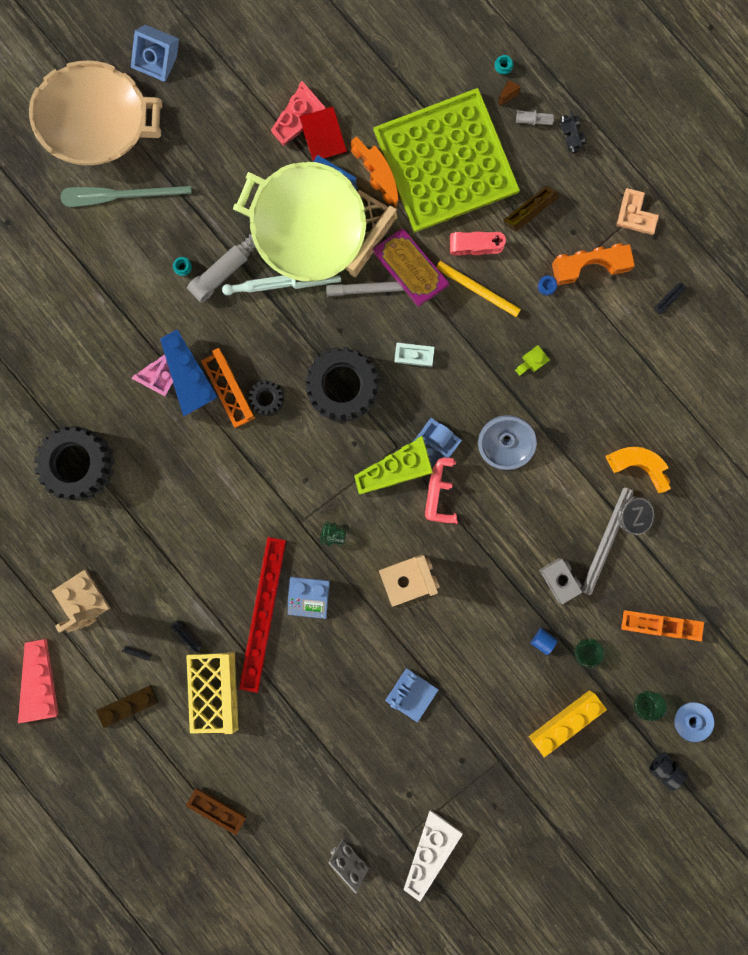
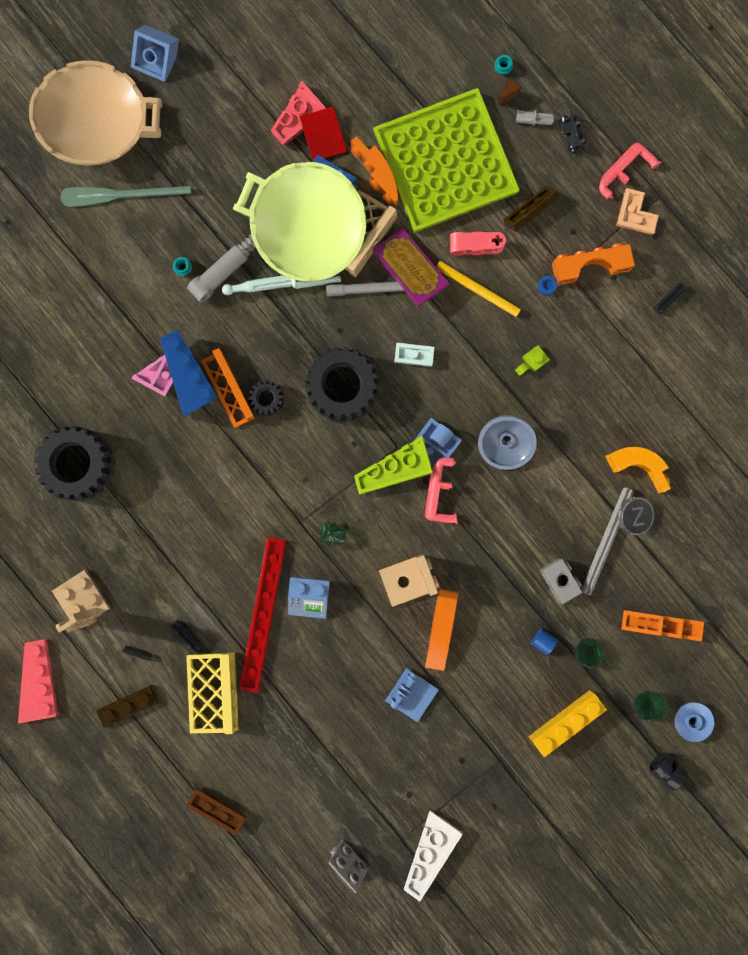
(441, 629): none -> orange slope
(622, 163): none -> coral piece

